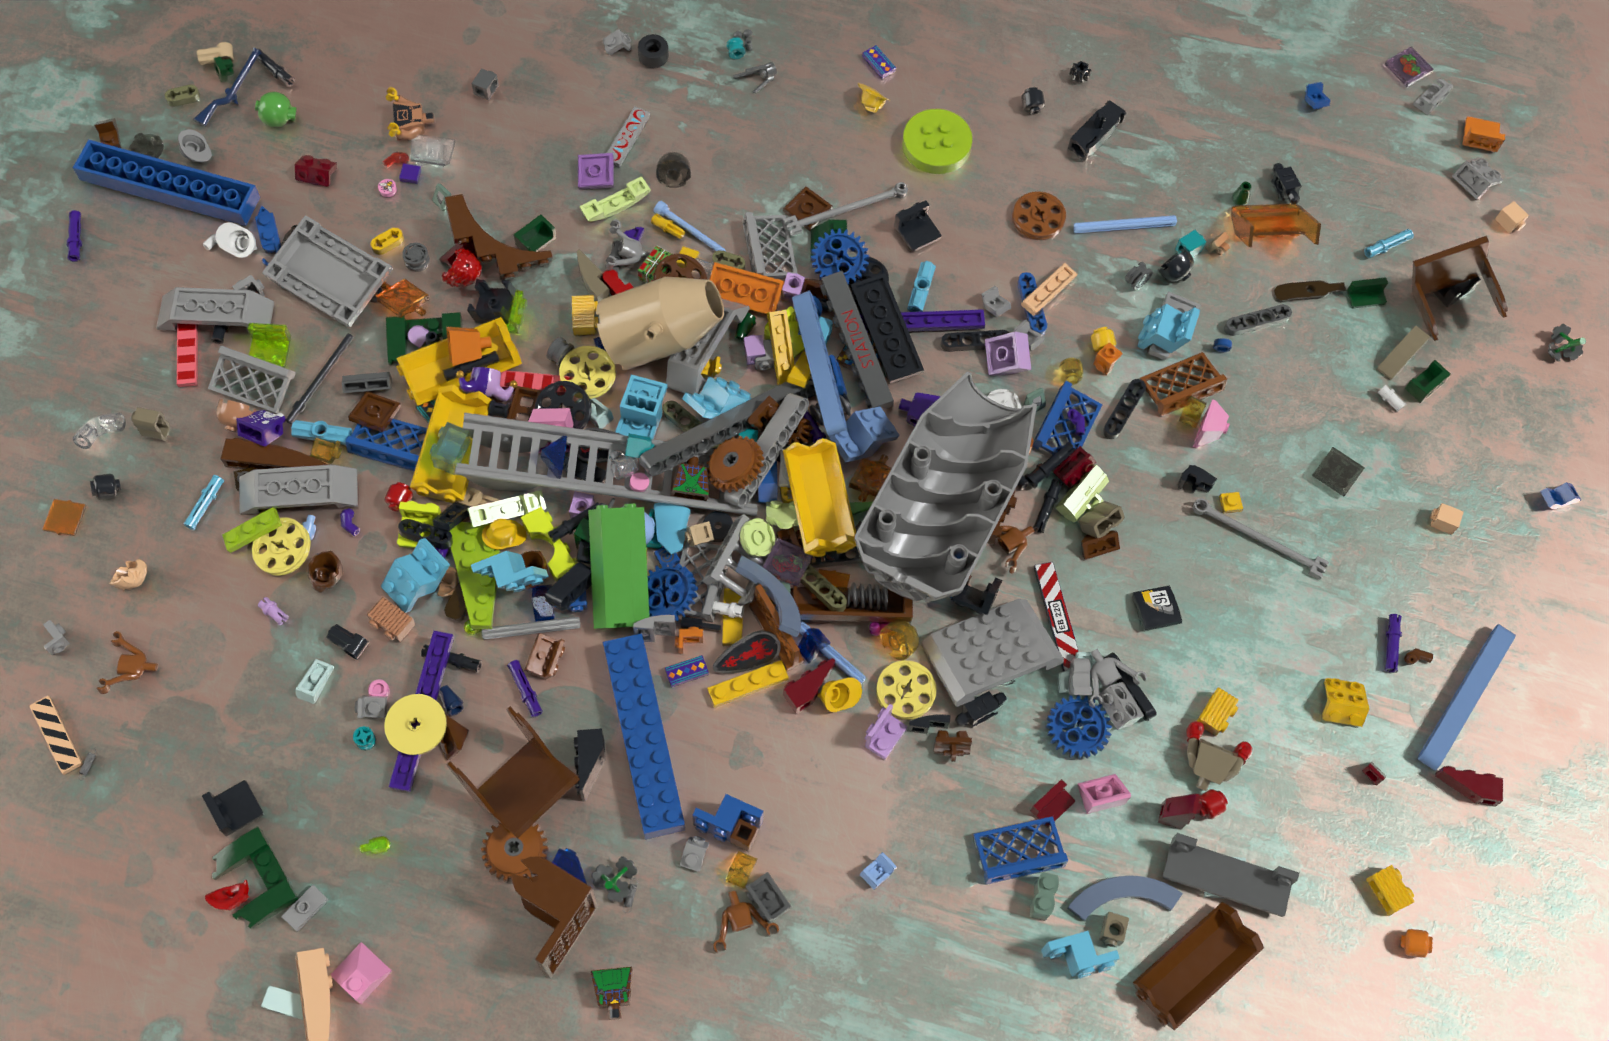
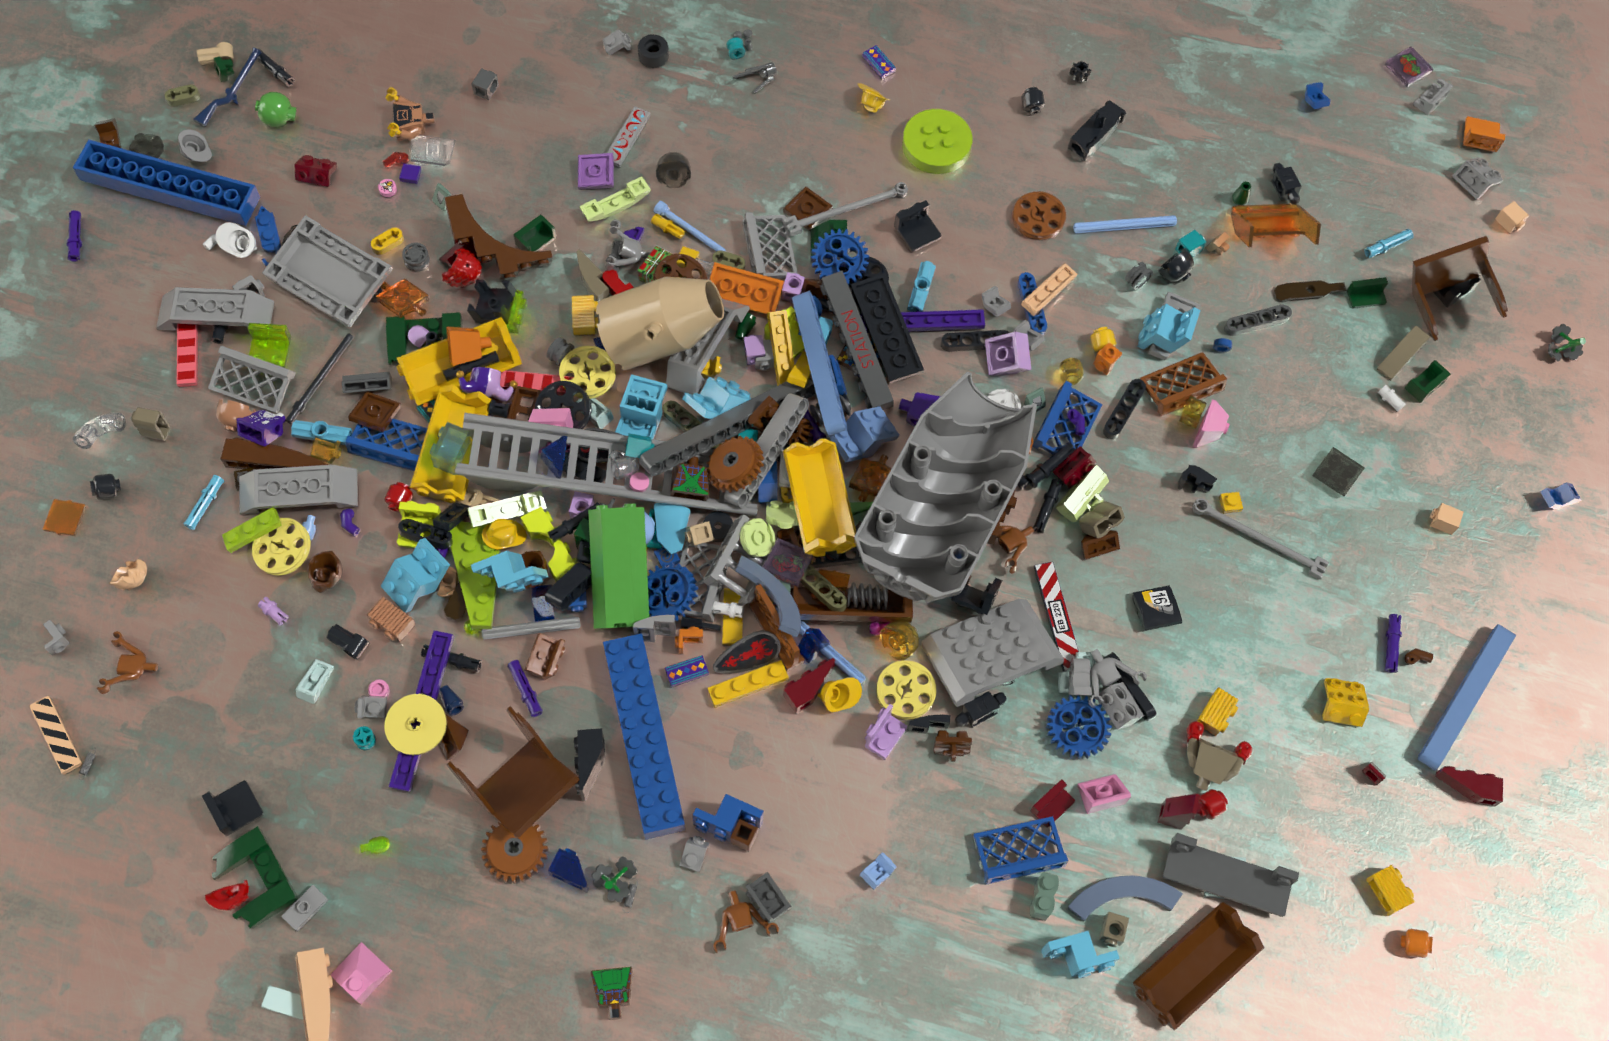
(558, 902): reddish brown piece -> none
(741, 869): clear yellow bracket -> none

